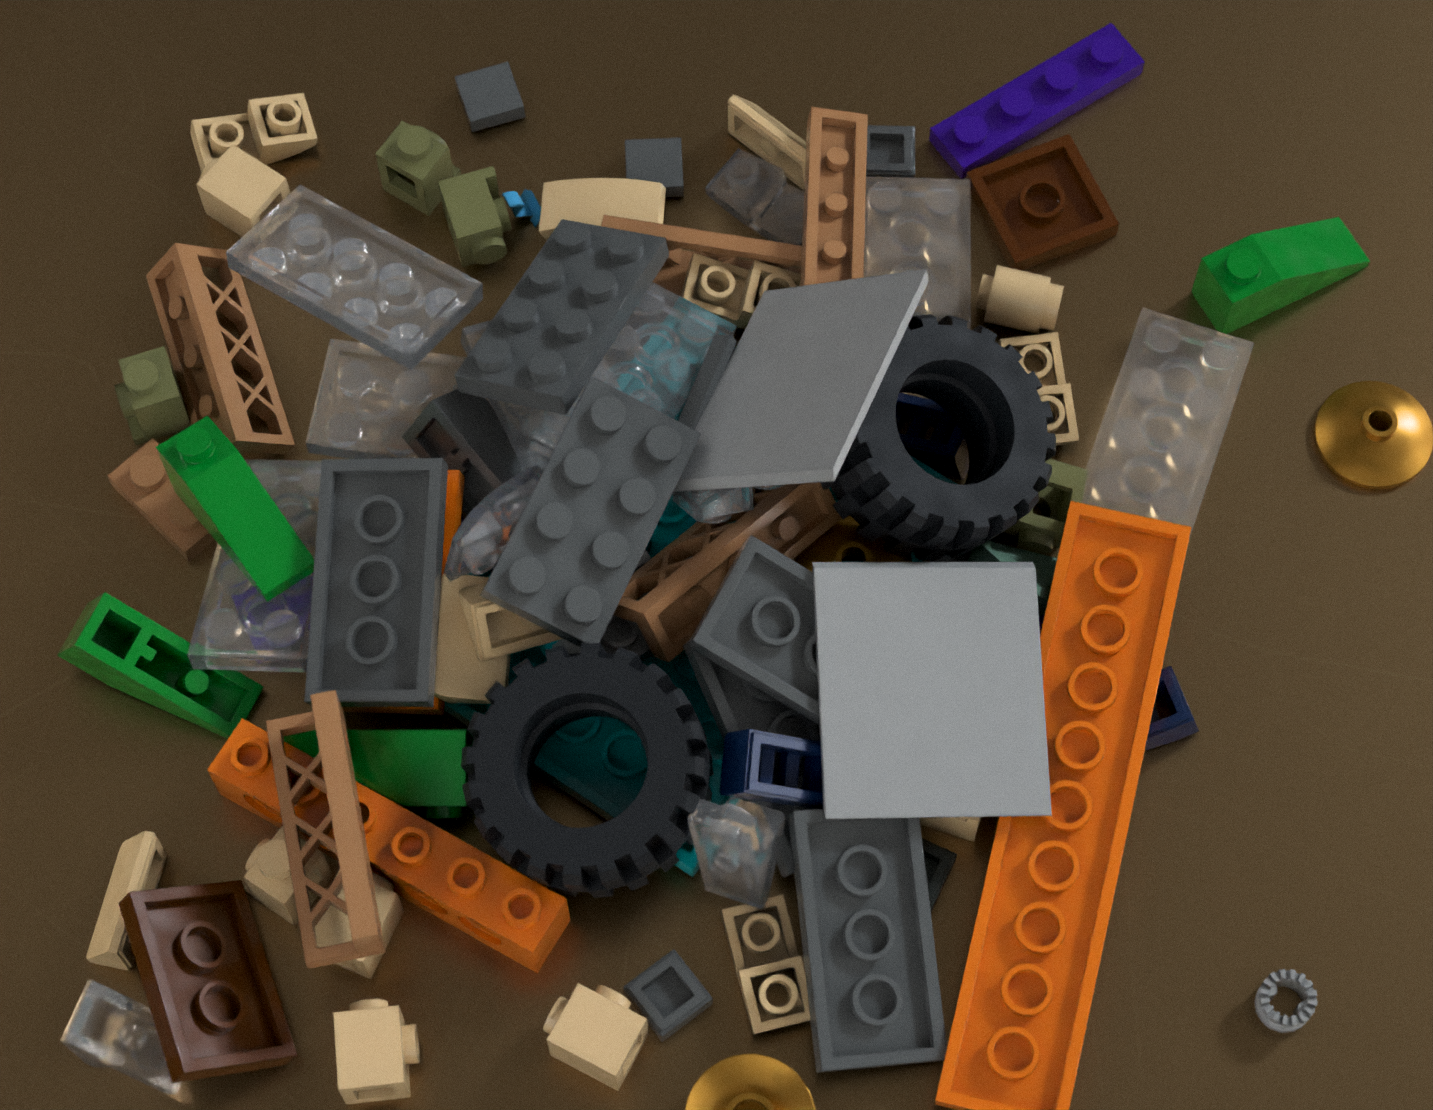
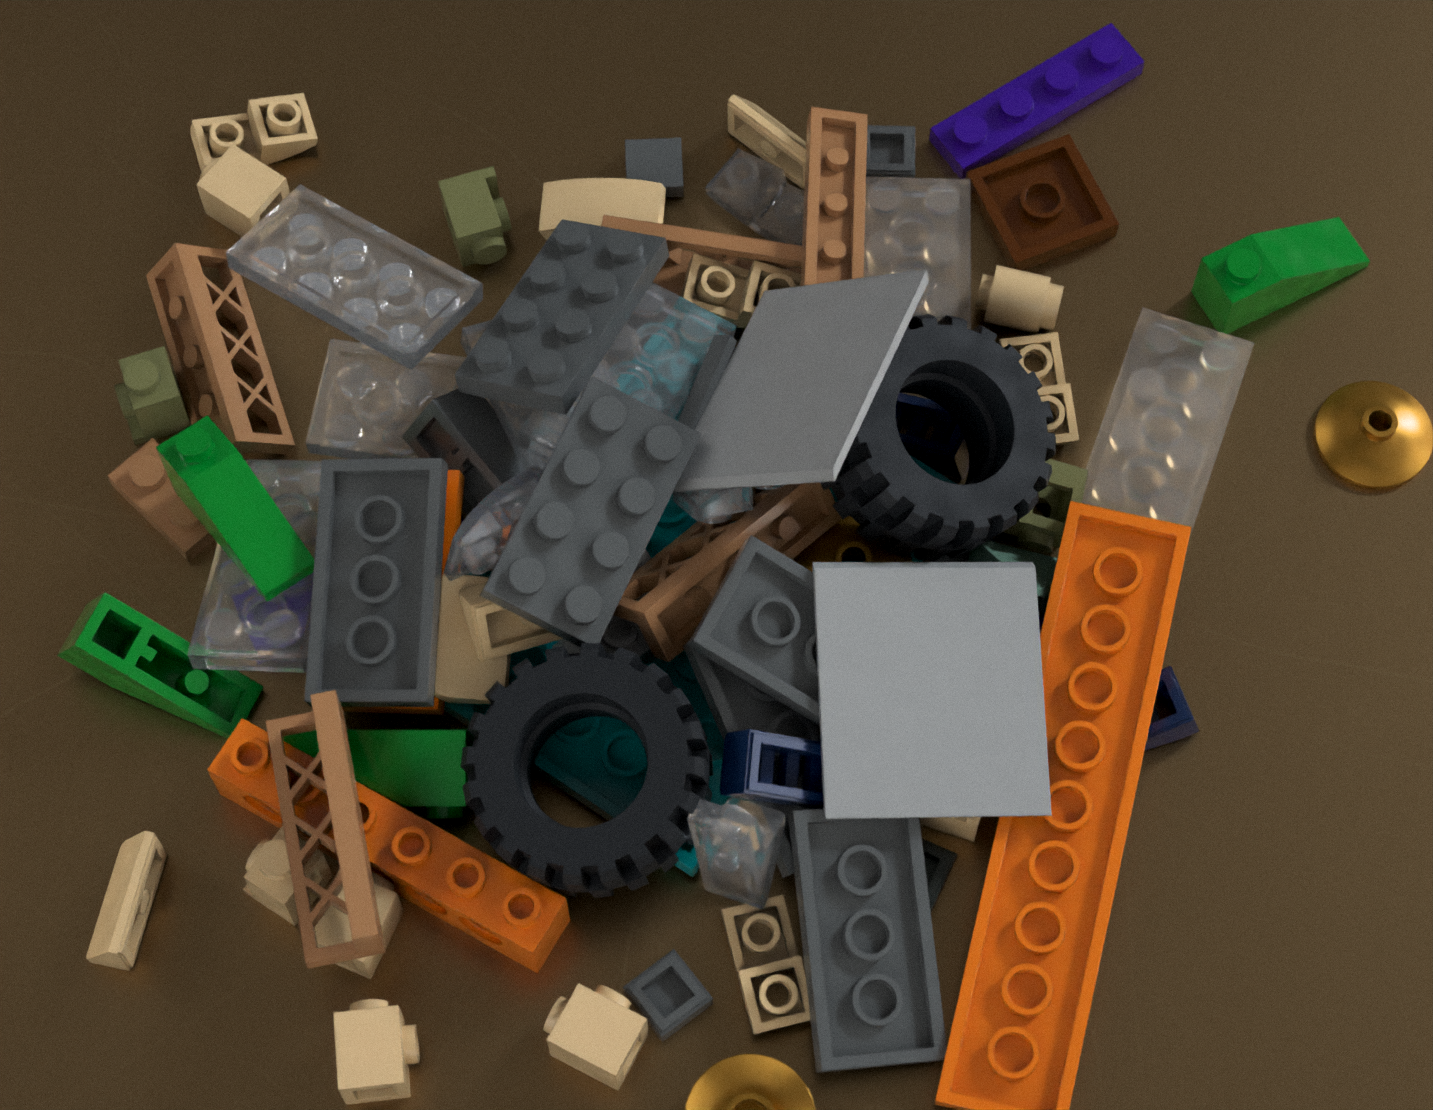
(119, 1035): clear slope -> none
(207, 980): reddish brown plate -> none
(420, 157): olive brick -> none
(490, 96): dark grey tile -> none
(524, 205): dark azure piece -> none
(1268, 991): light grey bush -> none

